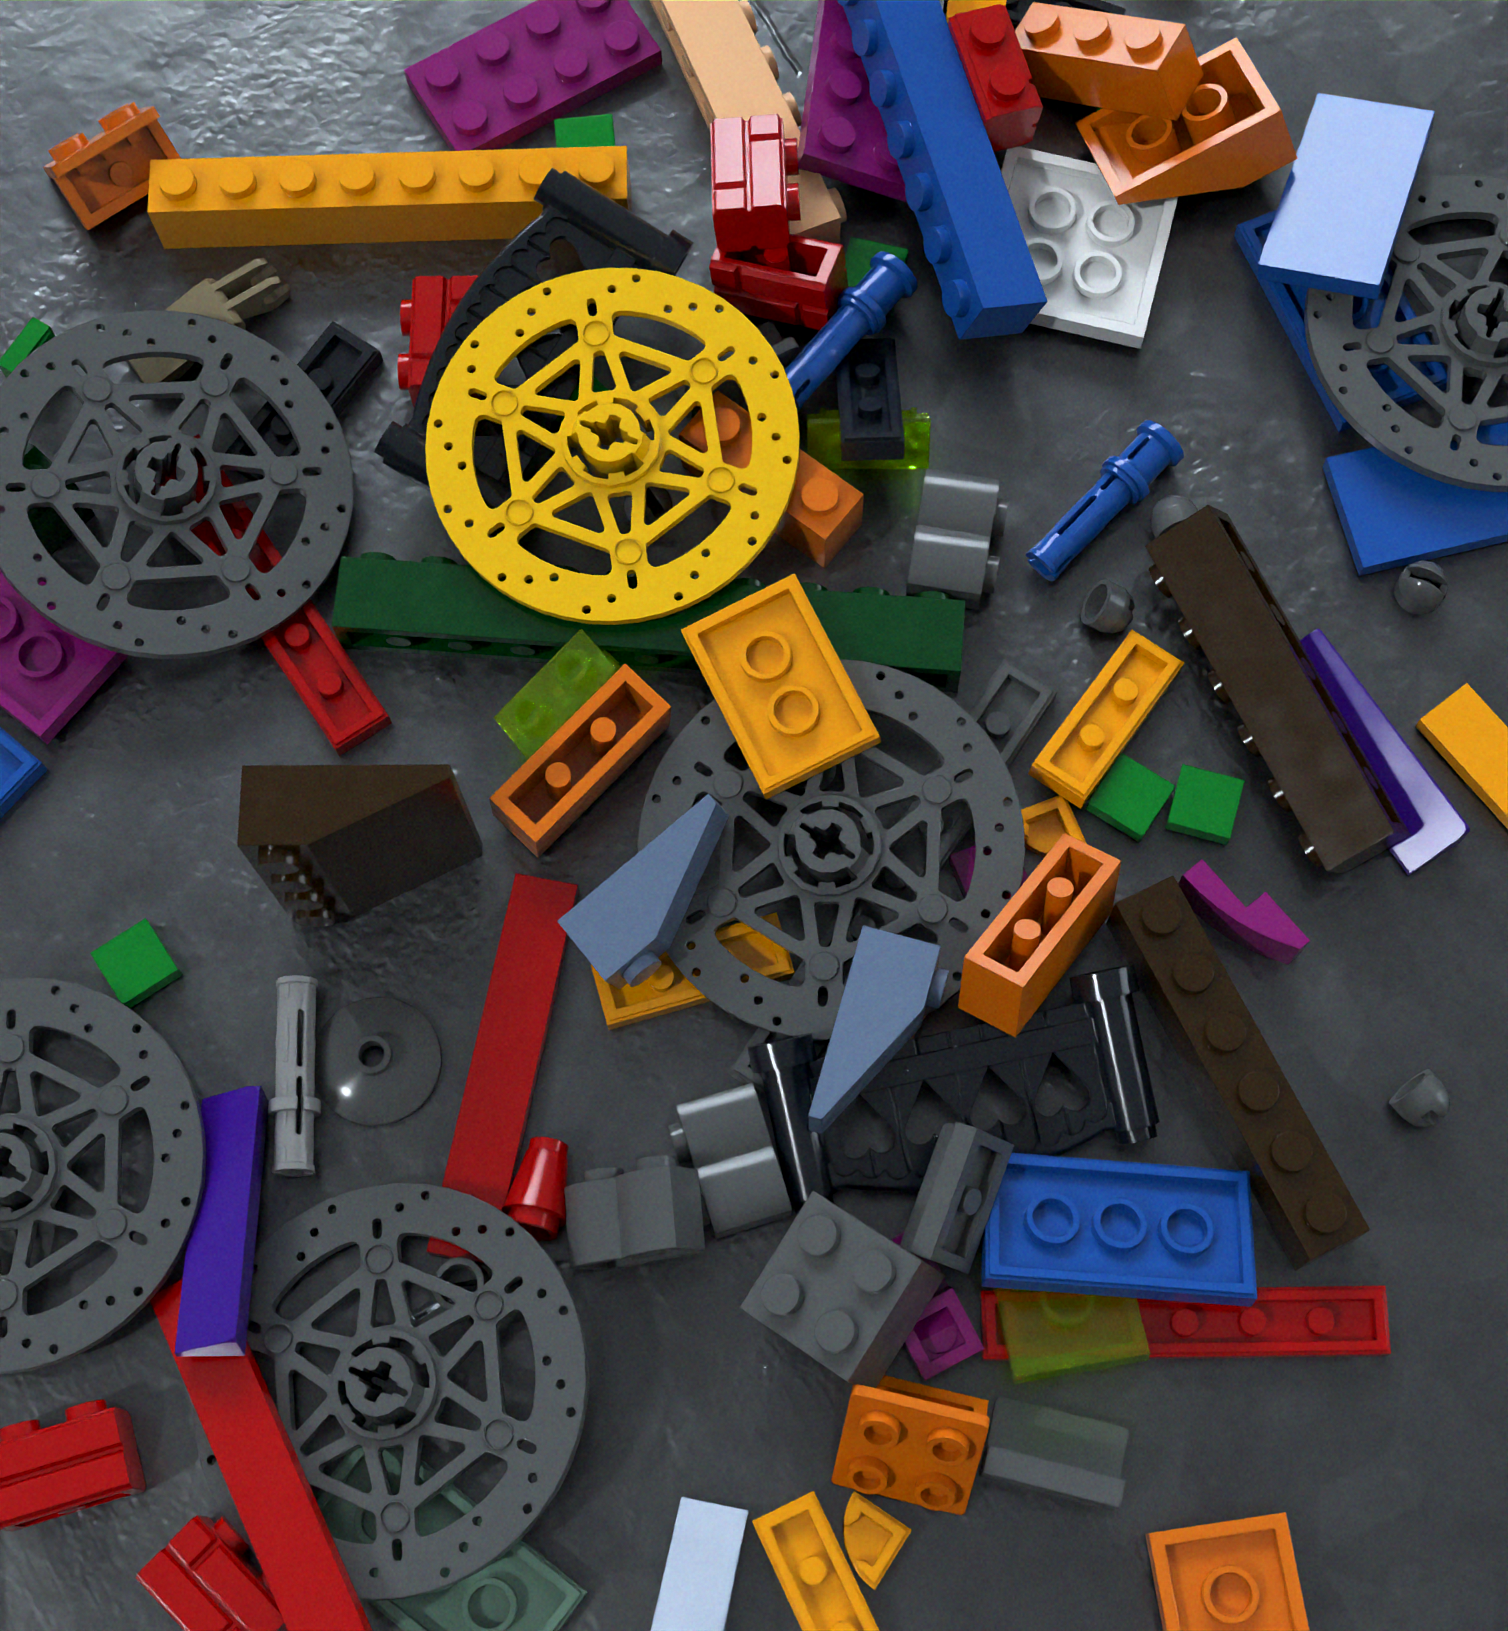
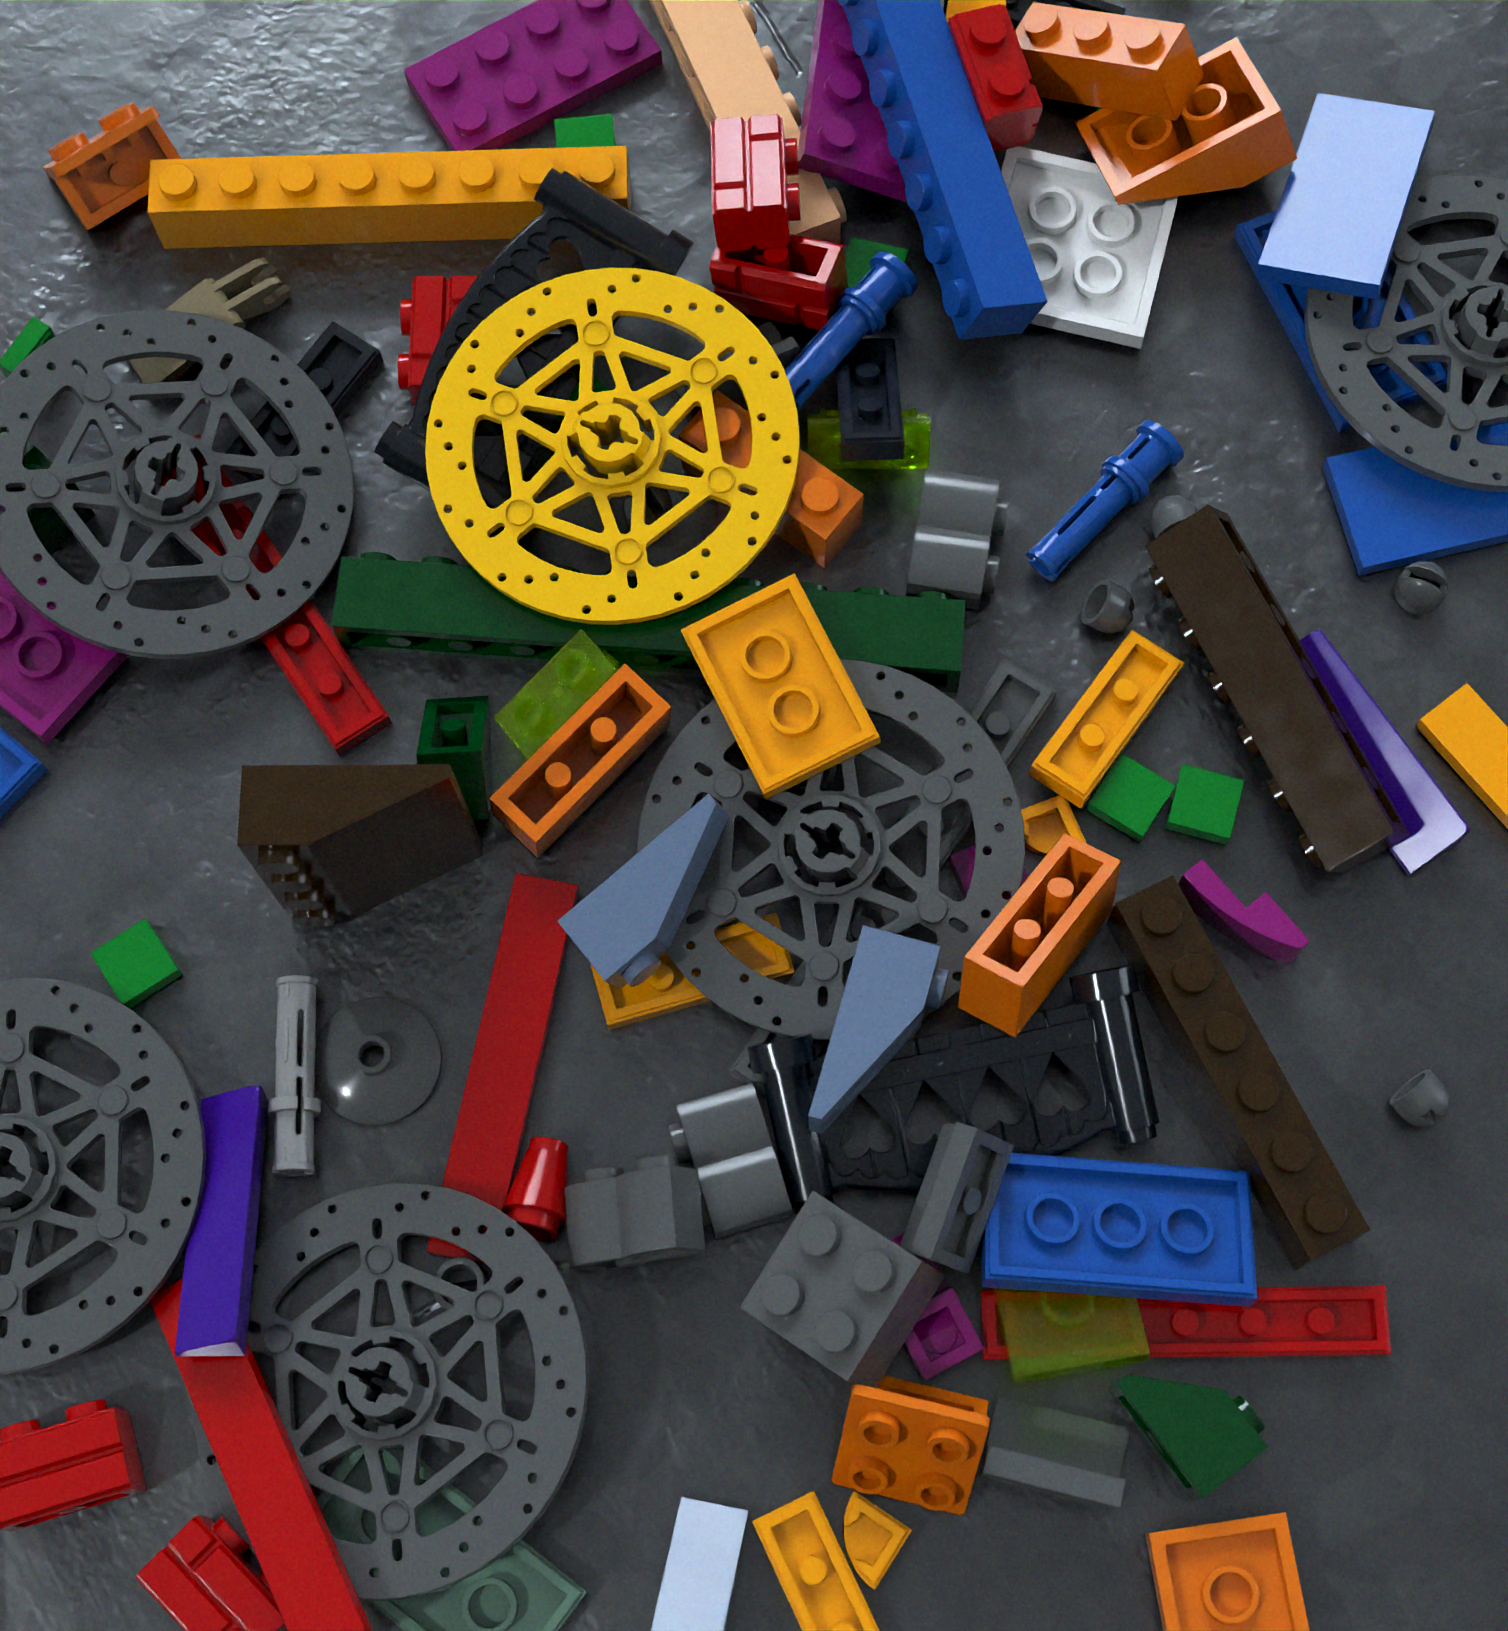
(460, 735): none -> dark green slope
(1193, 1429): none -> dark green slope

